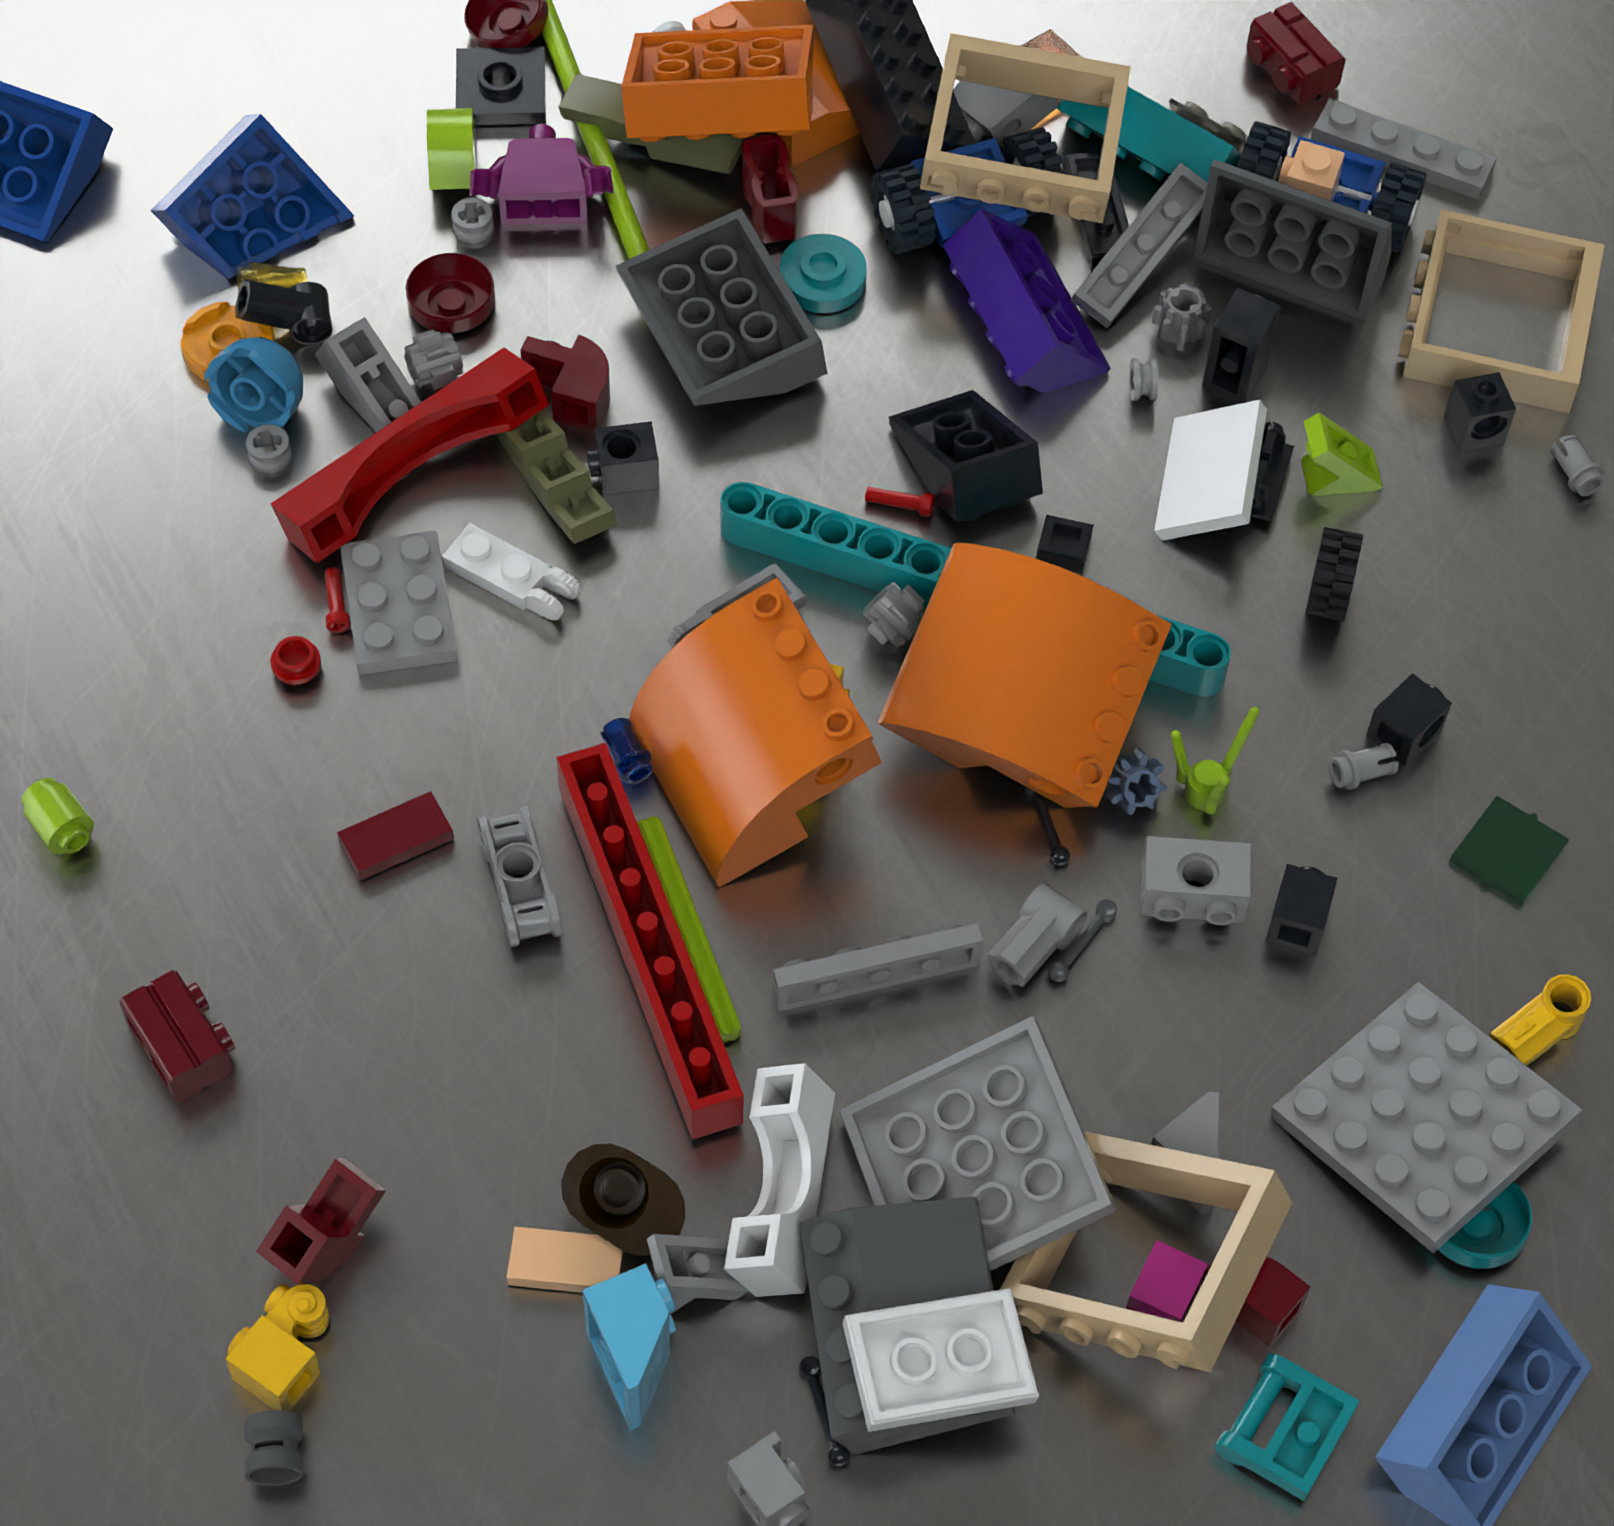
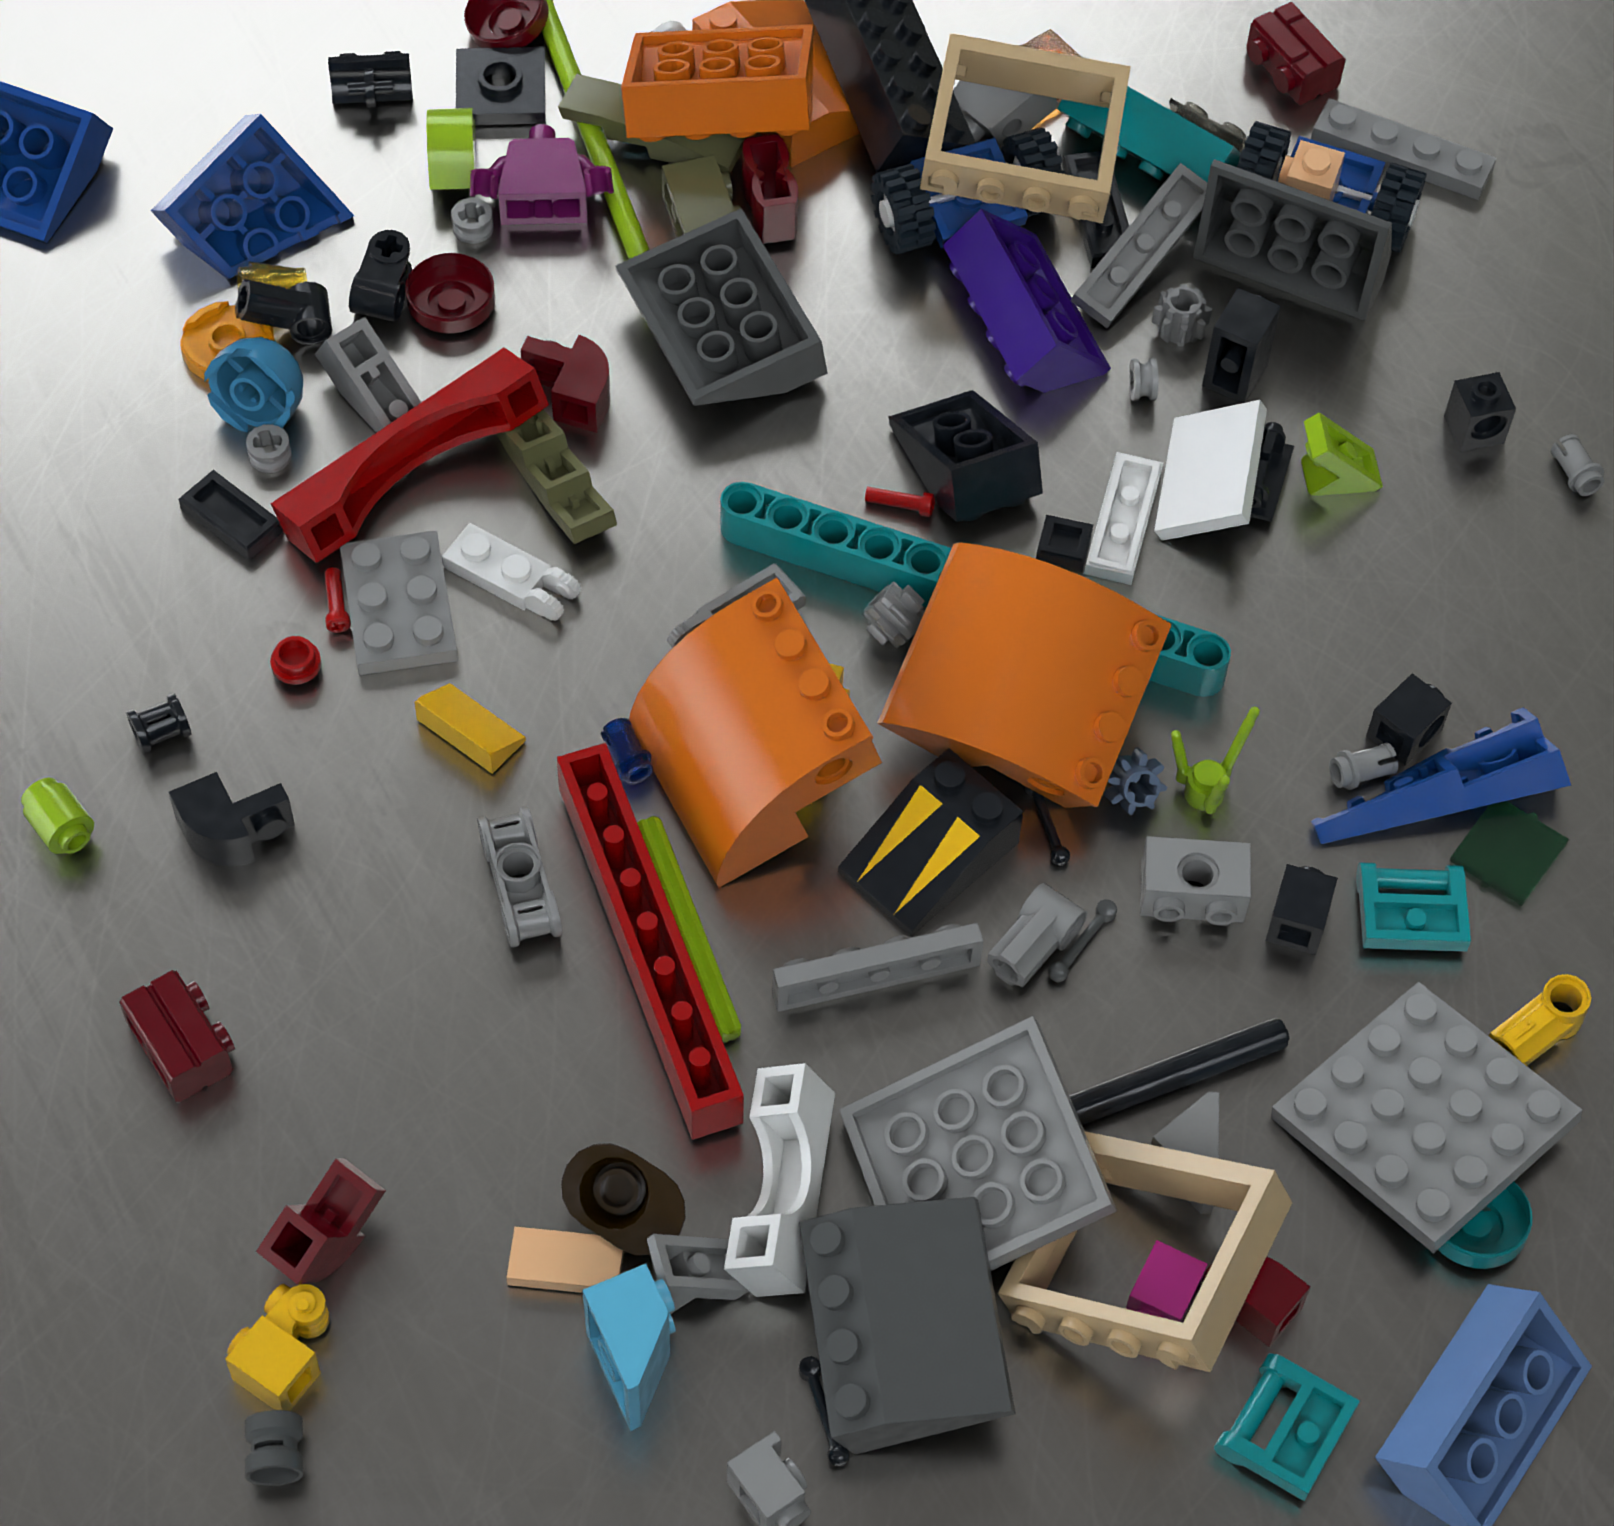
(158, 723): none -> black bush
(223, 829): none -> black brick
(231, 515): none -> black tile
(370, 78): none -> black hips
(382, 277): none -> black piece
(395, 835): dark red tile -> none
(433, 359): light grey gear -> none
(468, 726): none -> yellow slope
(625, 458): black brick -> none
(696, 193): none -> olive brick
(824, 272): teal piece -> none
(933, 842): none -> black slope
(939, 1359): white tile -> none
(1123, 518): none -> white tile
(1180, 1070): none -> black axle
(1334, 574): black tyre -> none
(1413, 919): none -> teal plate
(1473, 775): none -> blue wedge
(1514, 248): tan window -> none

